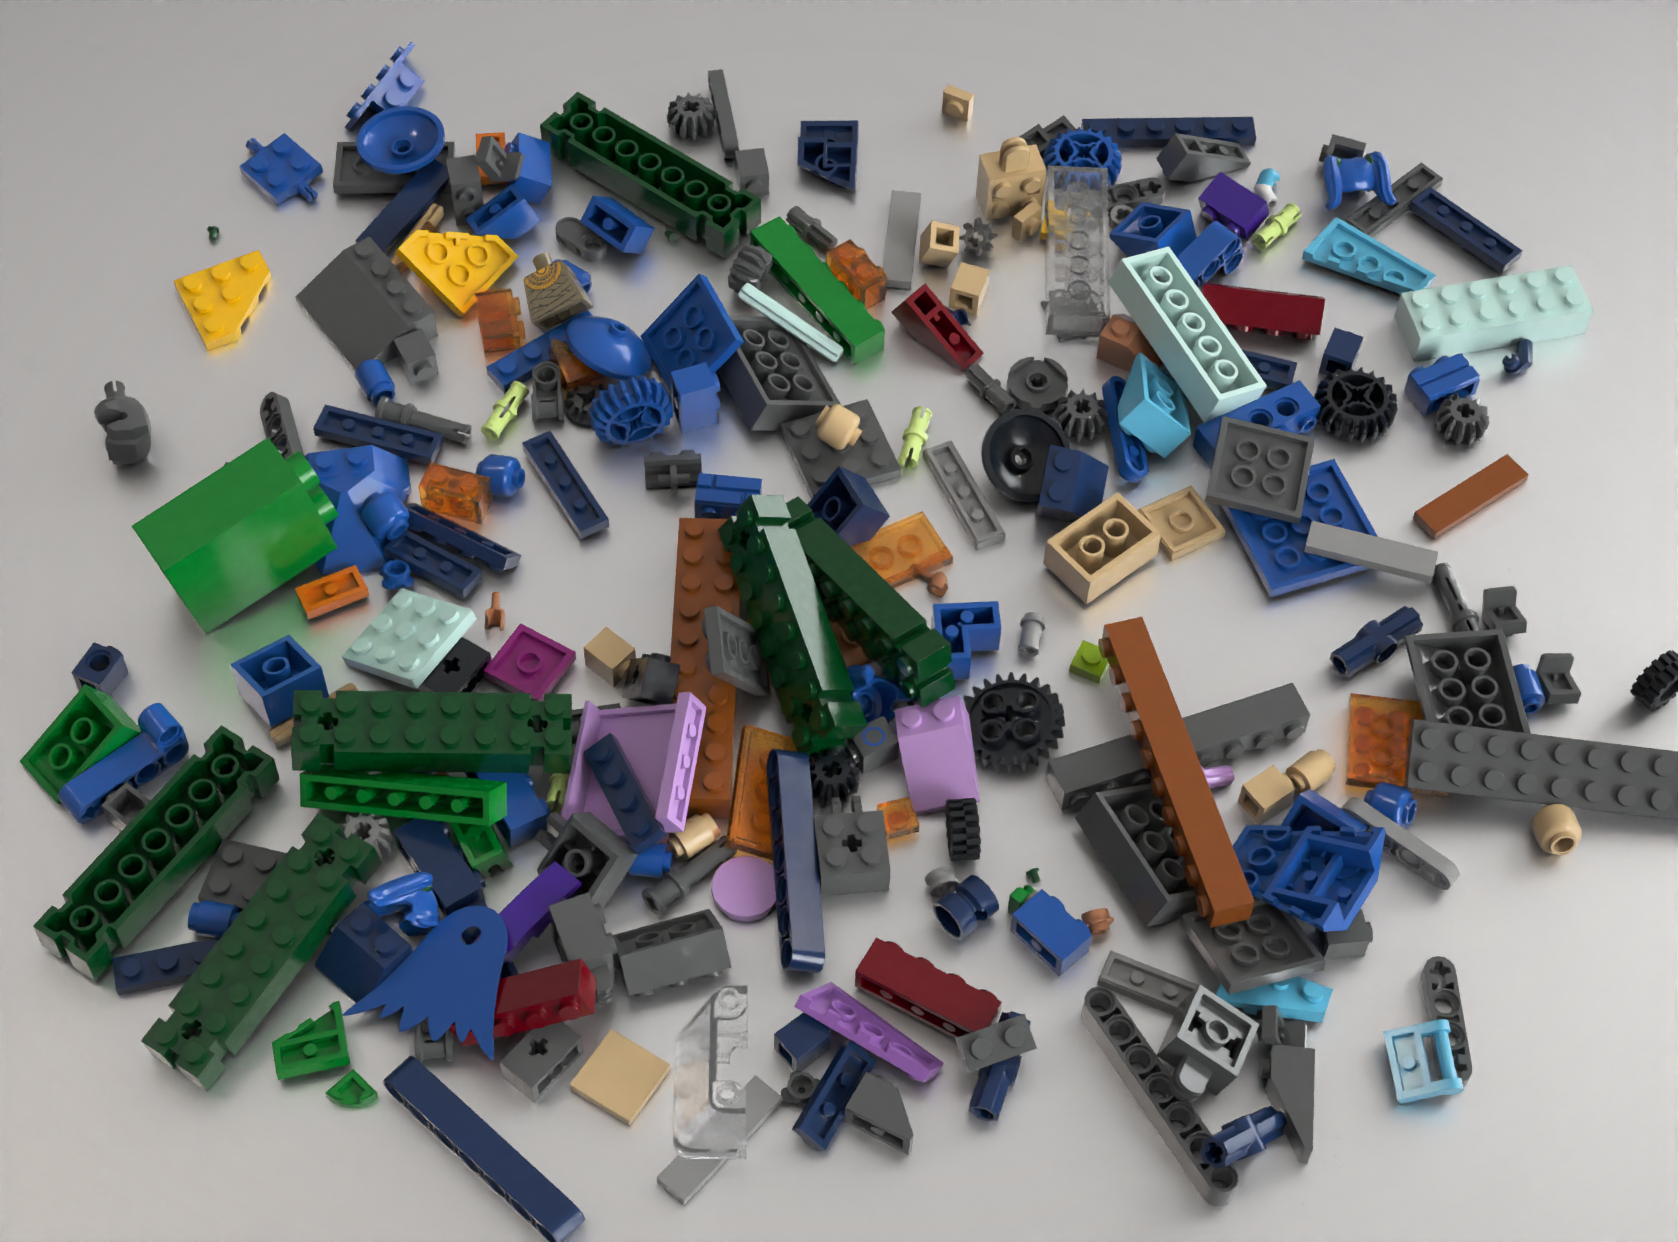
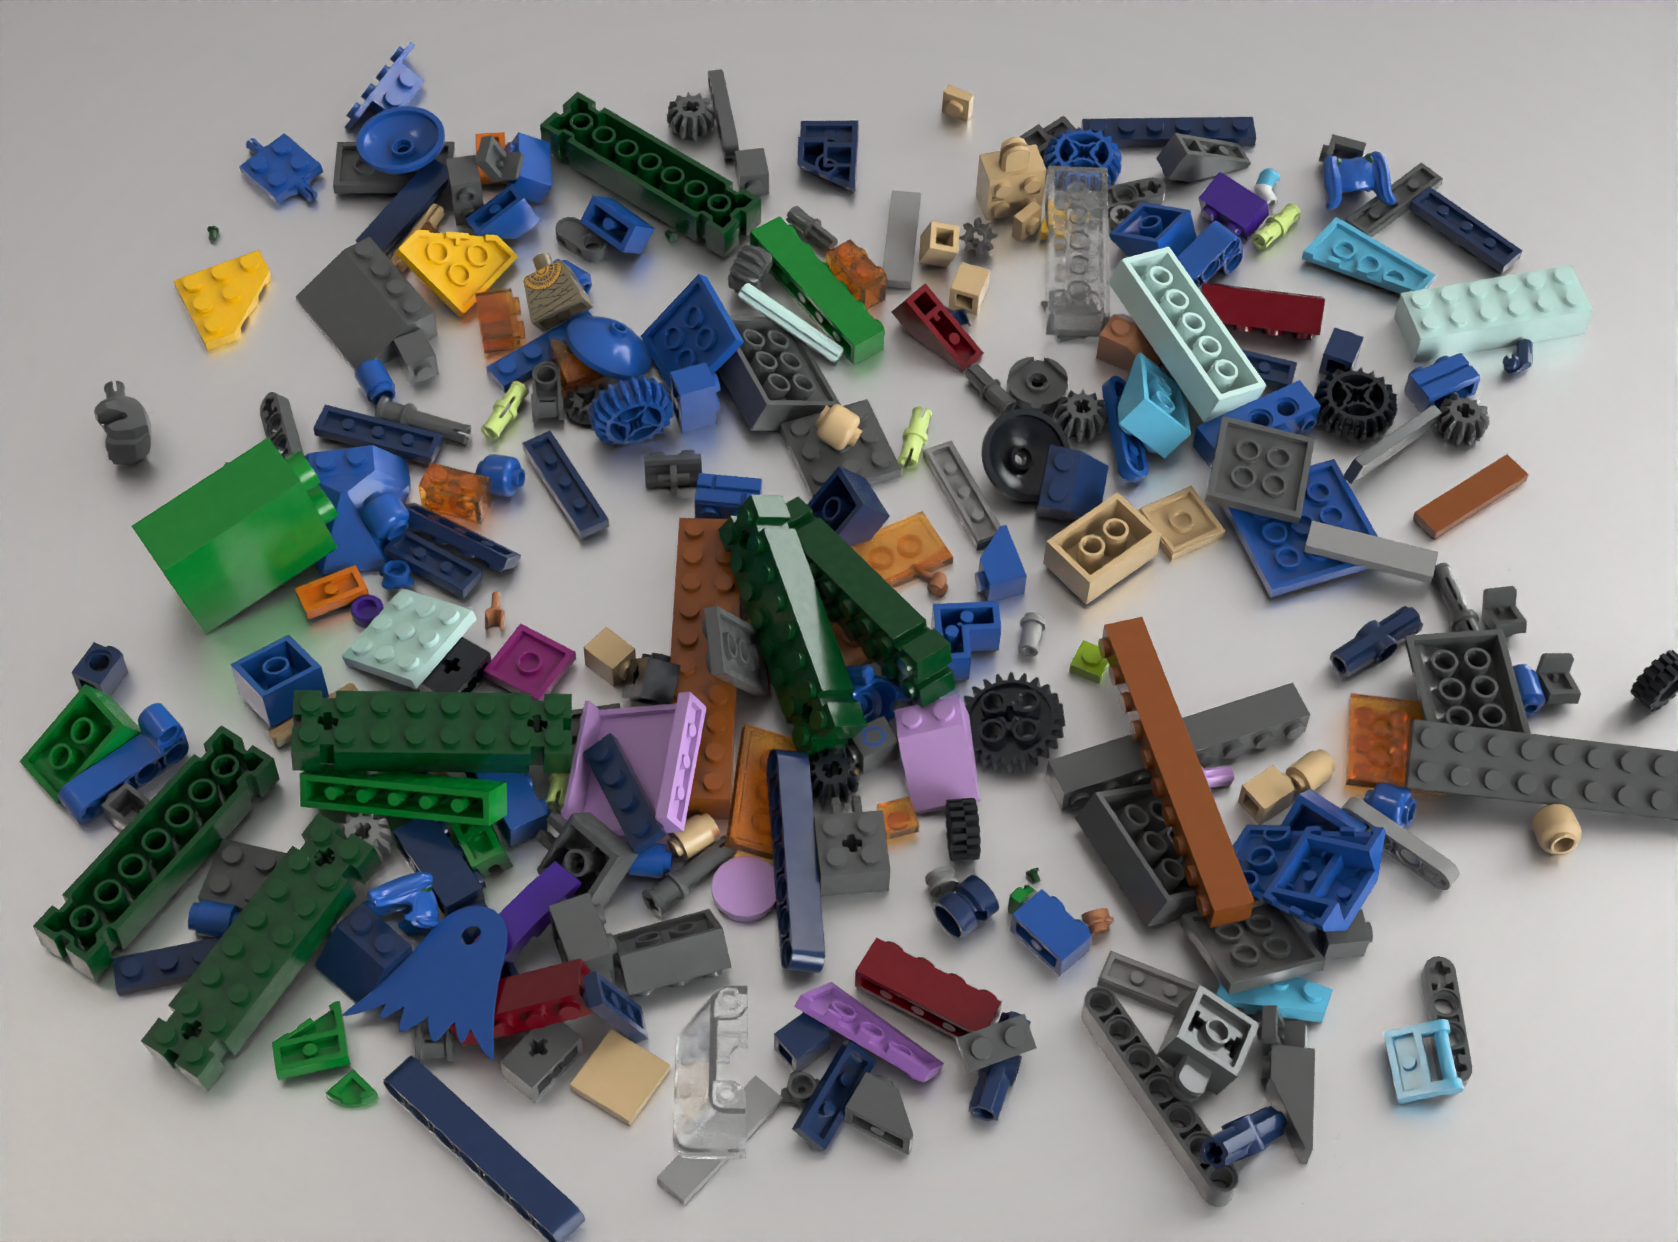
(365, 609): none -> dark purple tile
(614, 1007): none -> dark blue plate
(1000, 568): none -> blue slope
(1392, 444): none -> tile

